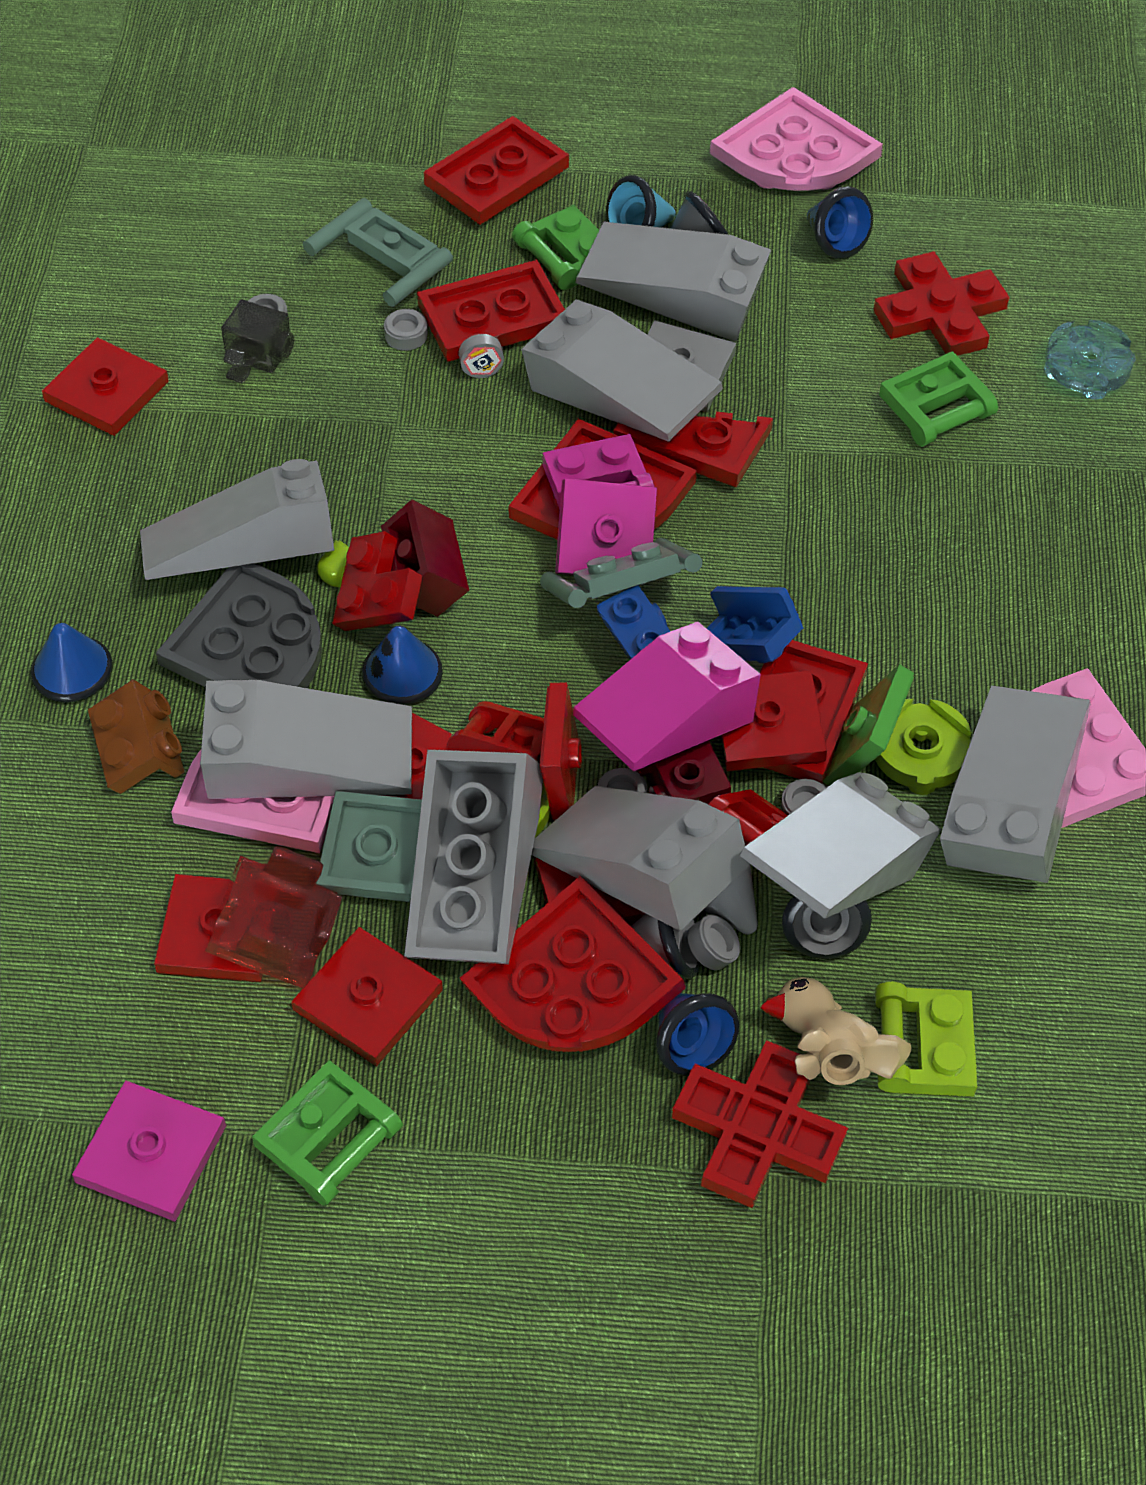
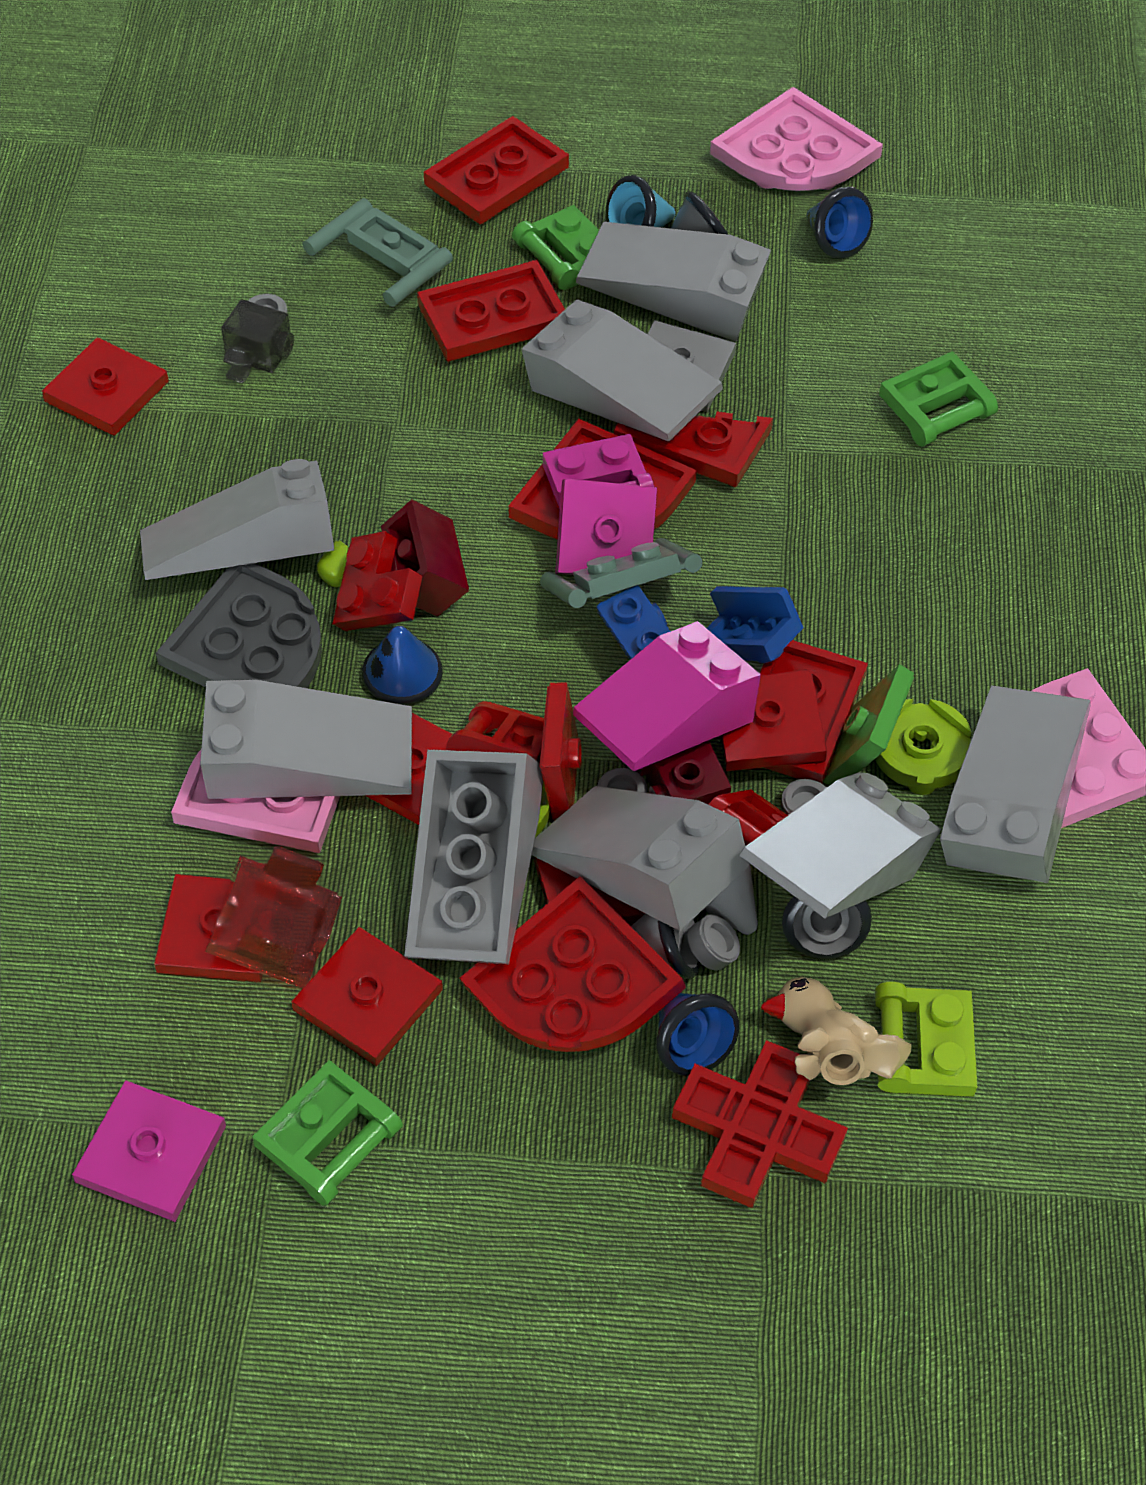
(70, 665): blue hat -> none
(135, 736): dark orange bracket -> none
(371, 846): sand green plate -> none
(405, 329): light grey tile -> none
(481, 356): tile -> none
(941, 304): red plate -> none
(1091, 377): clear light blue plate -> none

